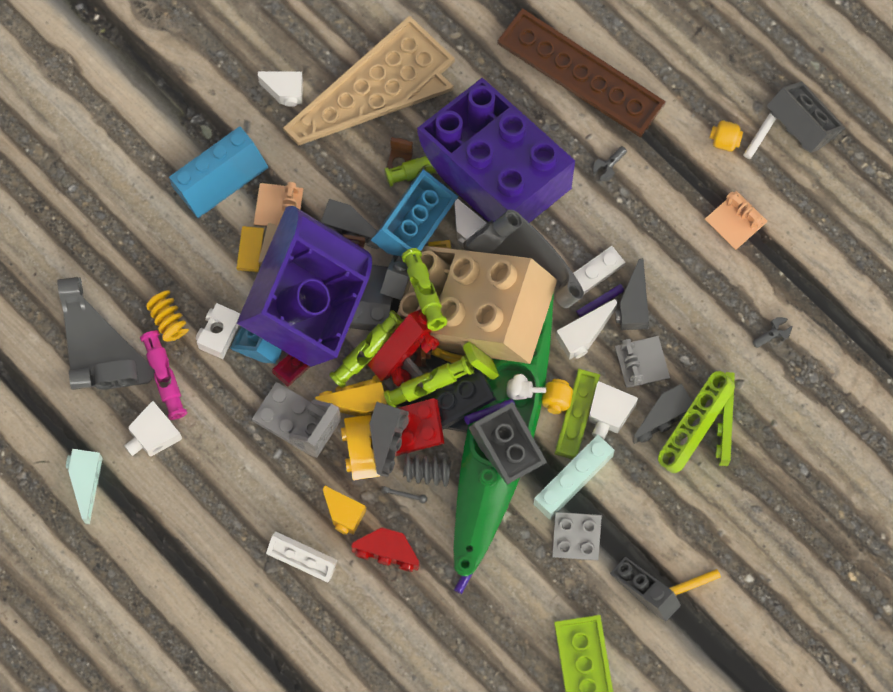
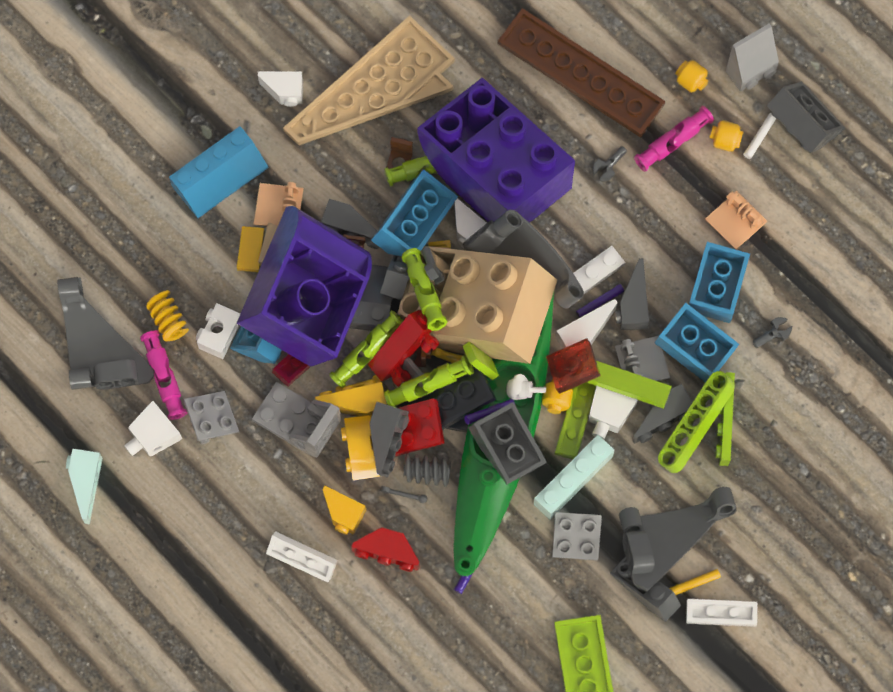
(211, 416): none -> light grey hinge
(431, 268): none -> dark grey bar
(573, 365): none -> clear red plate
(632, 385): none -> lime tile
(661, 539): none -> dark grey panel
(676, 137): none -> dark pink piece
(692, 76): none -> yellow head
(696, 343): none -> dark azure brick
(719, 282): none -> dark azure brick
(721, 612): none -> white plate
(753, 59): none -> light grey slope

